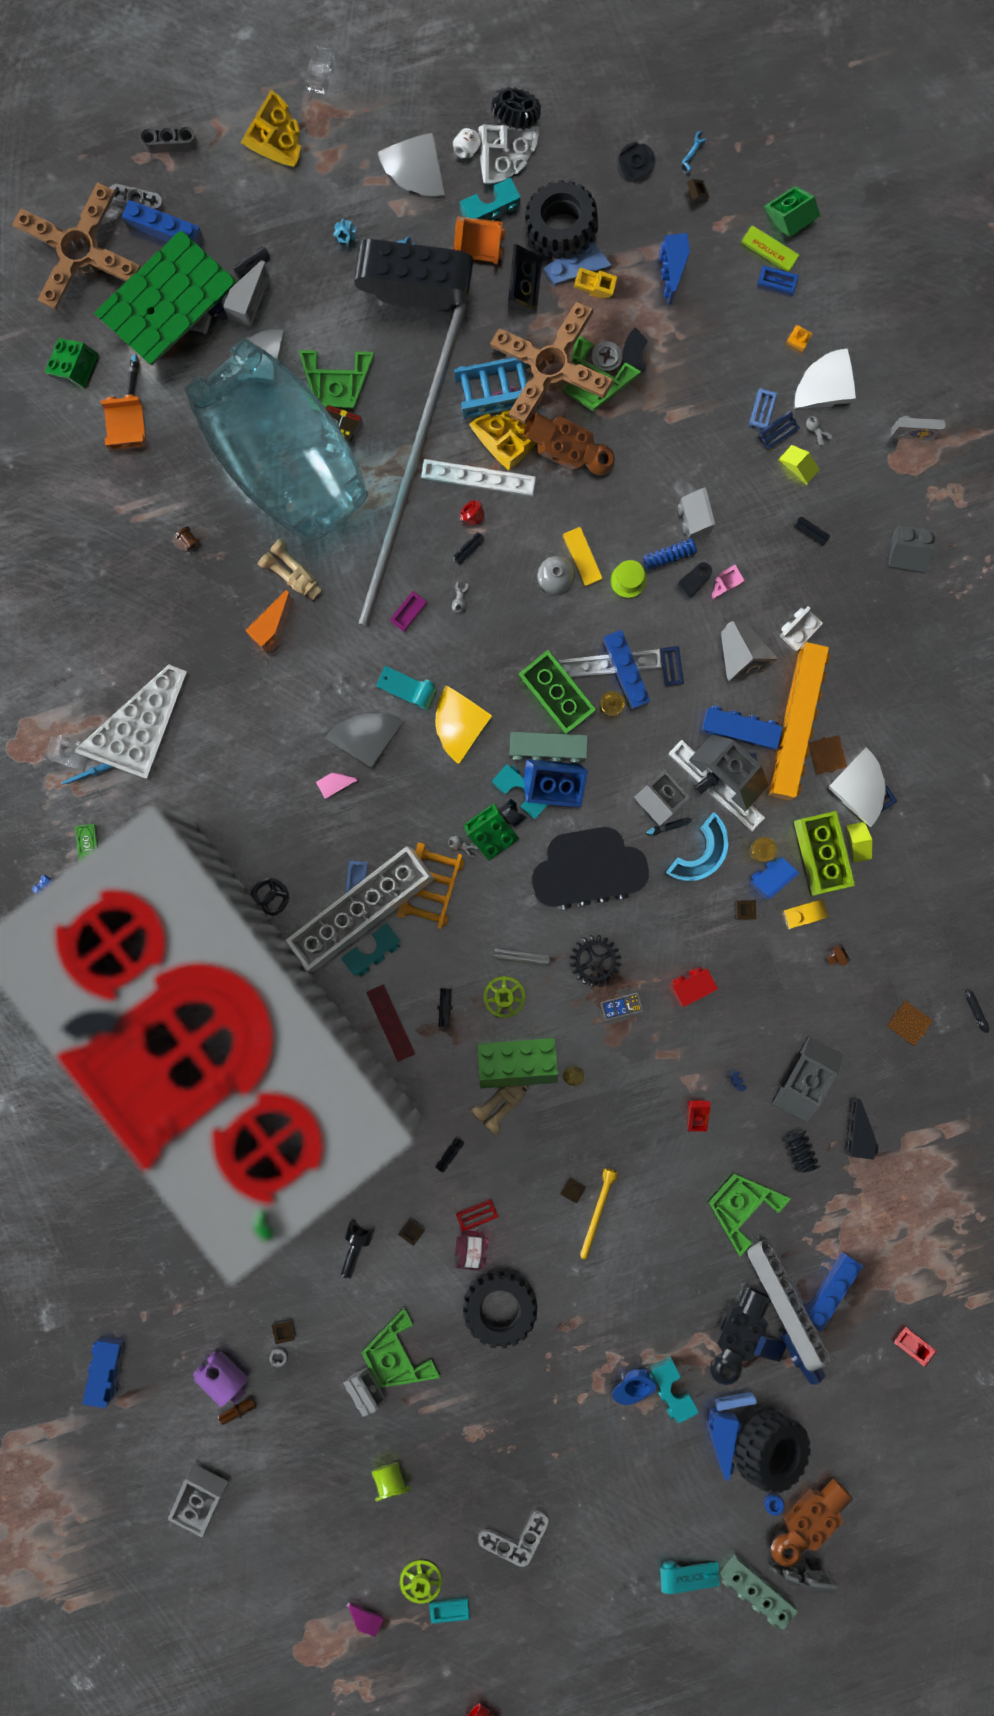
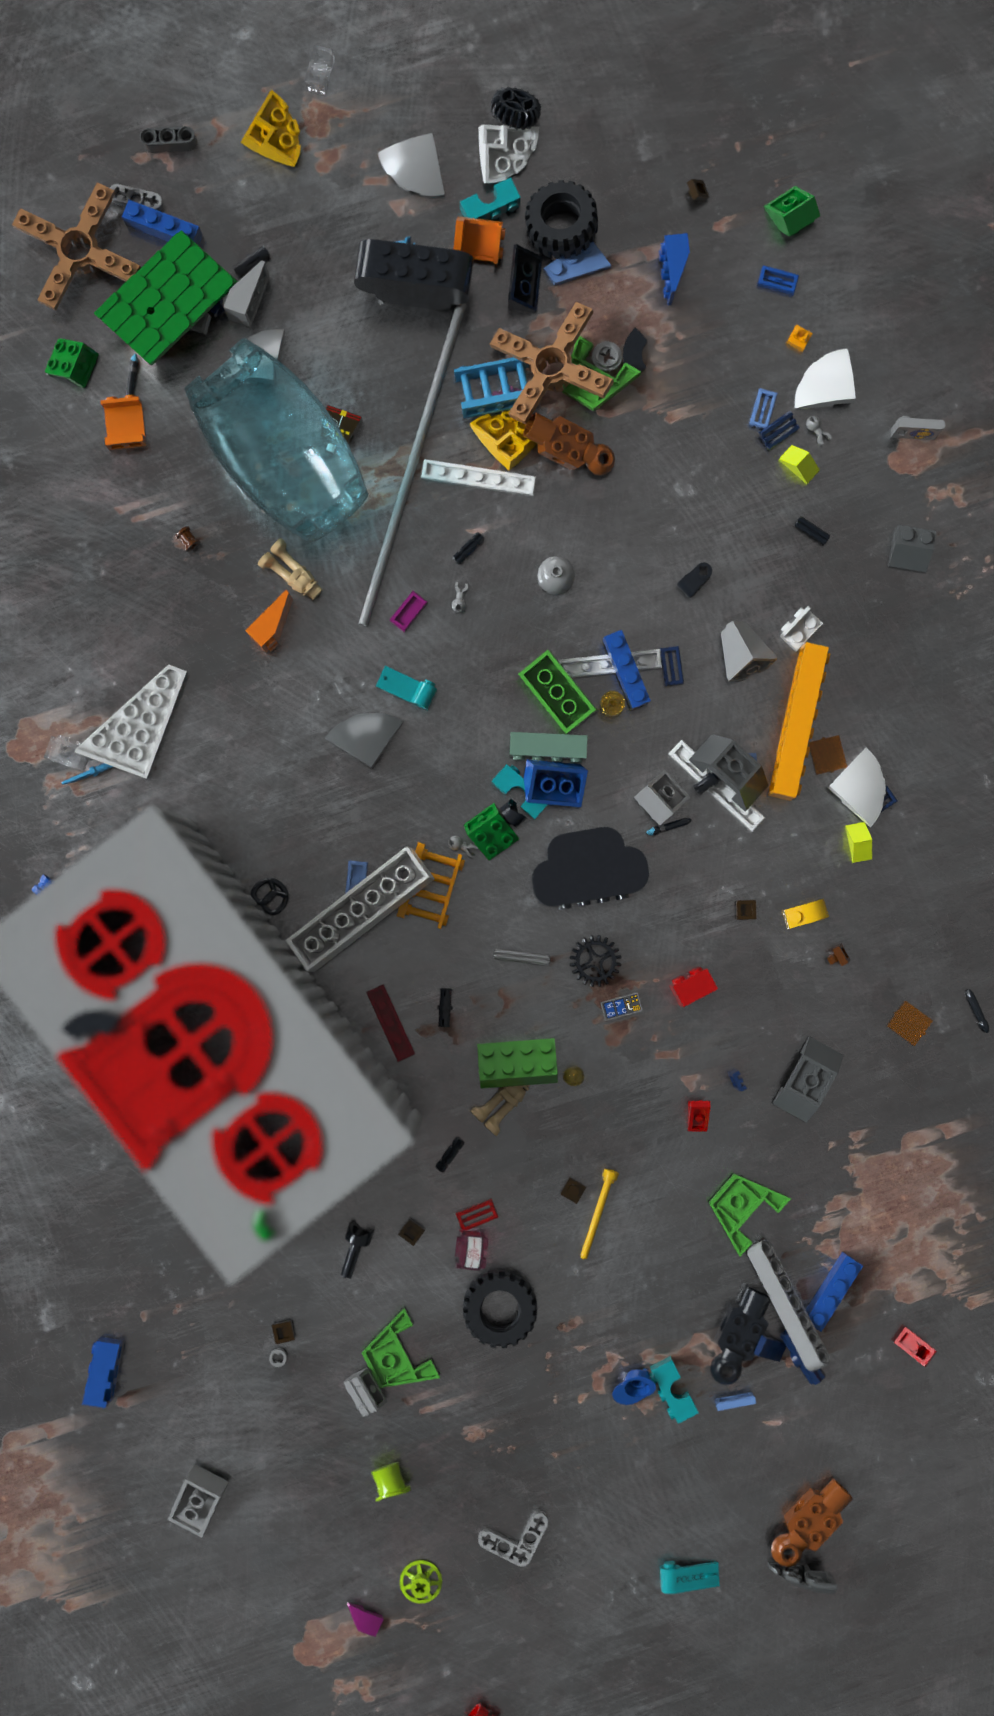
(86, 839): bright green tile -> none
(223, 1386): medium lavender cylinder -> none
(237, 1411): reddish brown axle -> none
(334, 783): bright pink slope -> none
(336, 387): bright green wing -> none
(345, 231): medium azure gear -> none
(386, 941): teal arch -> none
(449, 1610): teal tile -> none
(459, 723): yellow brick -> none
(466, 143): white head -> none
(472, 513): red cone -> none
(504, 996): lime wheel -> none
(582, 556): yellow tile -> none
(597, 284): yellow brick -> none
(628, 579): lime piece -> none
(636, 161): black tile -> none
(670, 554): blue piece -> none
(696, 513): light grey slope -> none
(698, 143): dark azure piece -> none
(712, 858): medium azure brick -> none
(723, 1430): blue slope -> none
(727, 580): bright pink slope -> none
(741, 728): blue brick -> none
(758, 1591): sand green brick -> none
(762, 850): clear yellow wheel -> none
(770, 248): lime tile -> none
(773, 877): blue slope -> none
(774, 1504): blue tile -> none
(788, 1460): black tyre -> none
(802, 1152): black piece -> none
(824, 853): lime brick -> none
(861, 1137): black slope -> none

